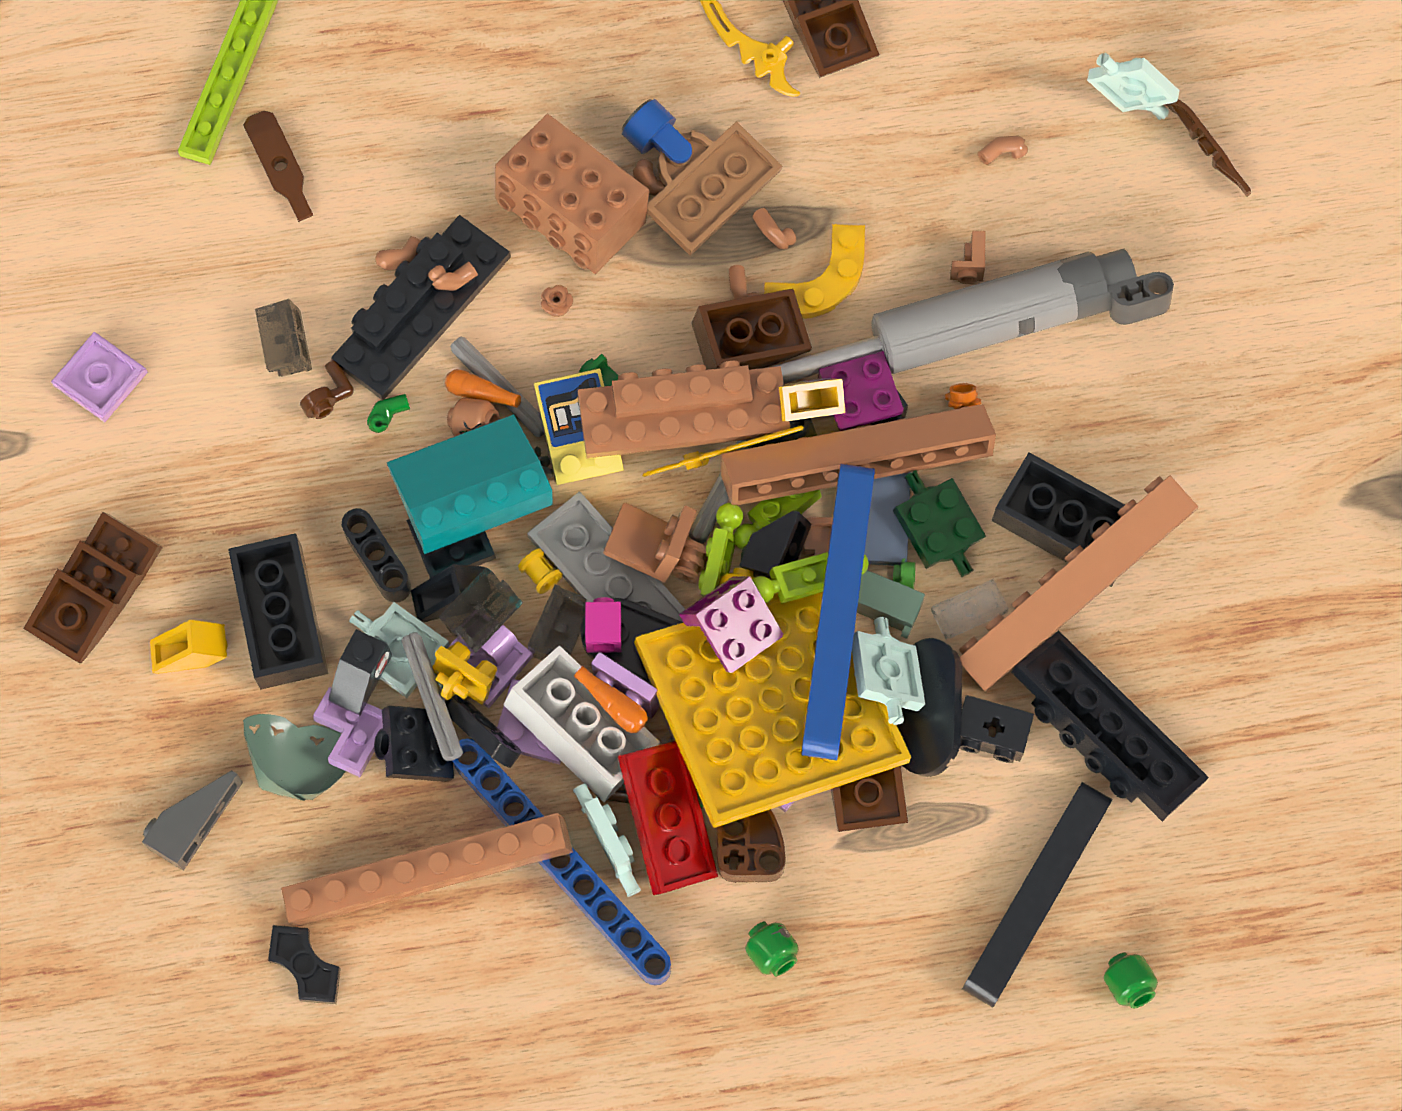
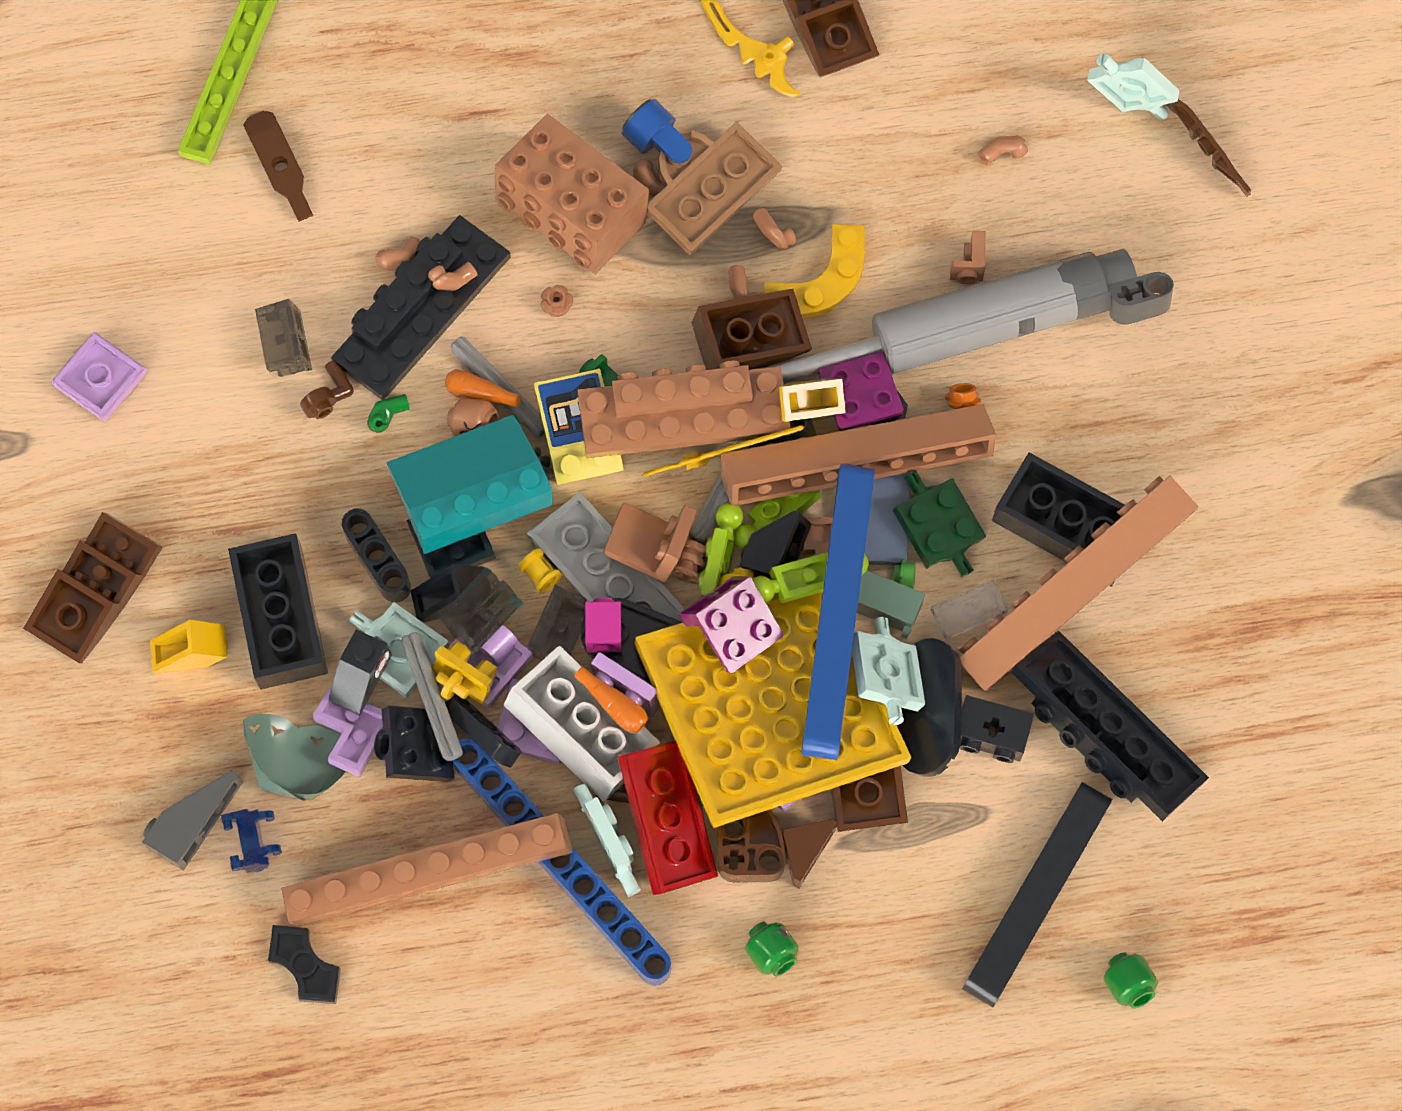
(251, 839): none -> clear blue piece
(804, 847): none -> reddish brown slope

